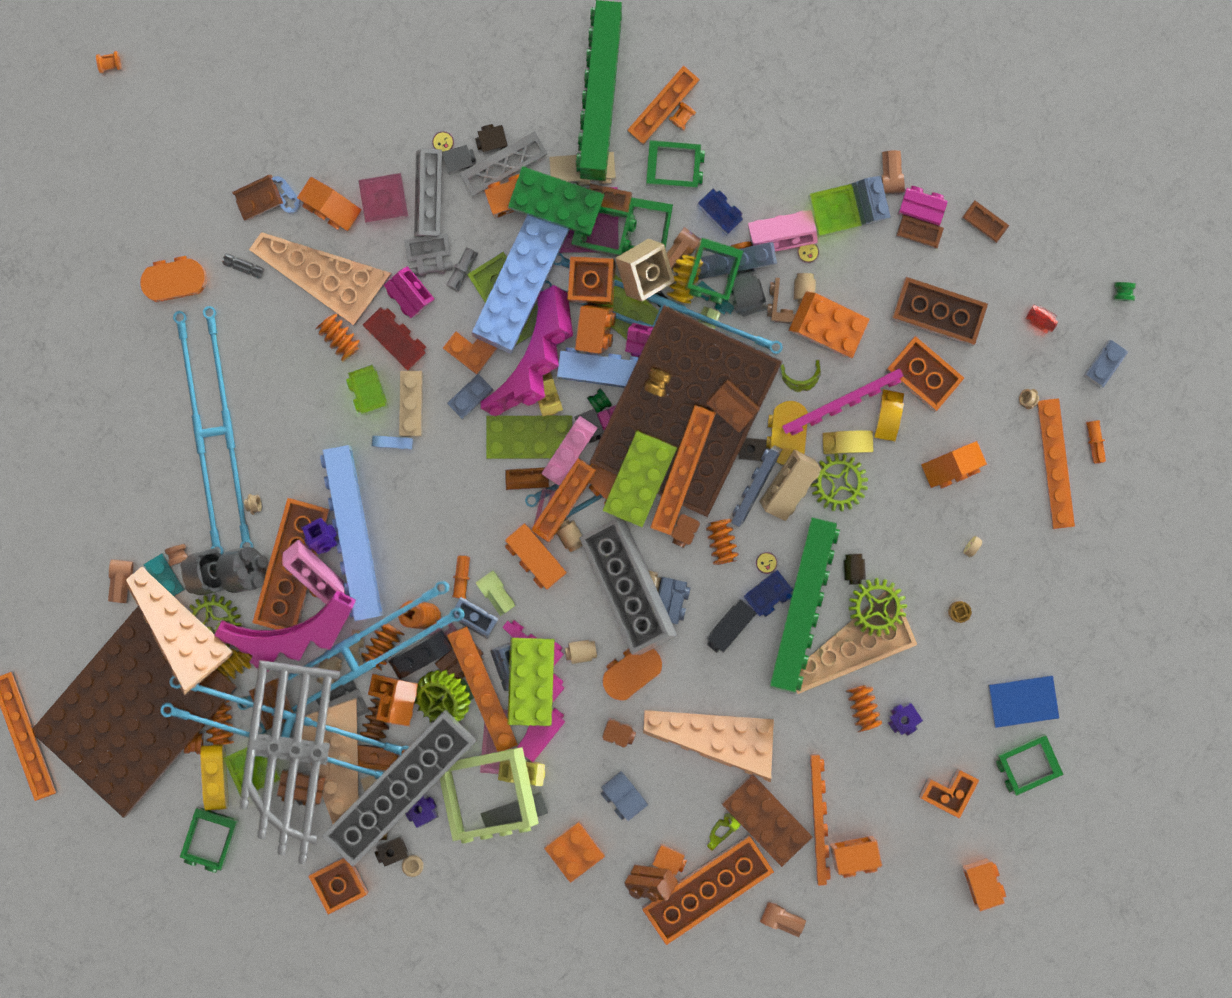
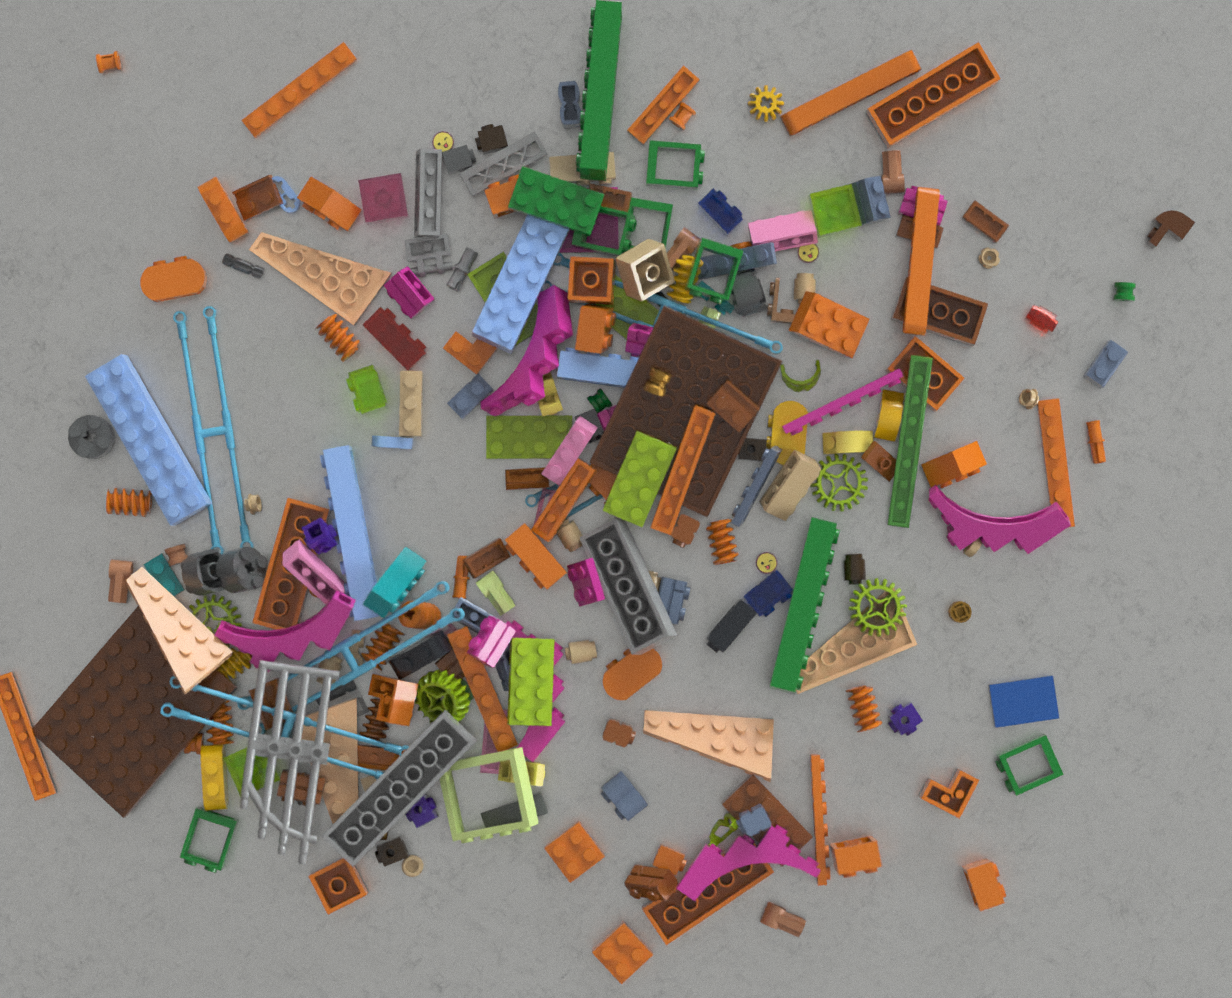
(80, 431): none -> dark grey brick
(125, 502): none -> orange piece
(148, 440): none -> light blue brick
(222, 209): none -> orange brick
(299, 90): none -> orange plate
(395, 582): none -> teal brick
(486, 558): none -> dark orange plate
(490, 641): none -> brick
(569, 98): none -> sand blue brick
(585, 582): none -> dark pink plate
(622, 952): none -> orange brick
(753, 820): none -> sand blue brick
(766, 96): none -> yellow gear
(770, 849): none -> dark pink arch
(850, 93): none -> orange beam
(880, 460): none -> dark orange plate
(910, 441): none -> bright green tile
(921, 261): none -> orange beam
(933, 95): none -> orange brick
(994, 257): none -> tan plate
(1027, 530): none -> dark pink arch
(1169, 222): none -> reddish brown brick

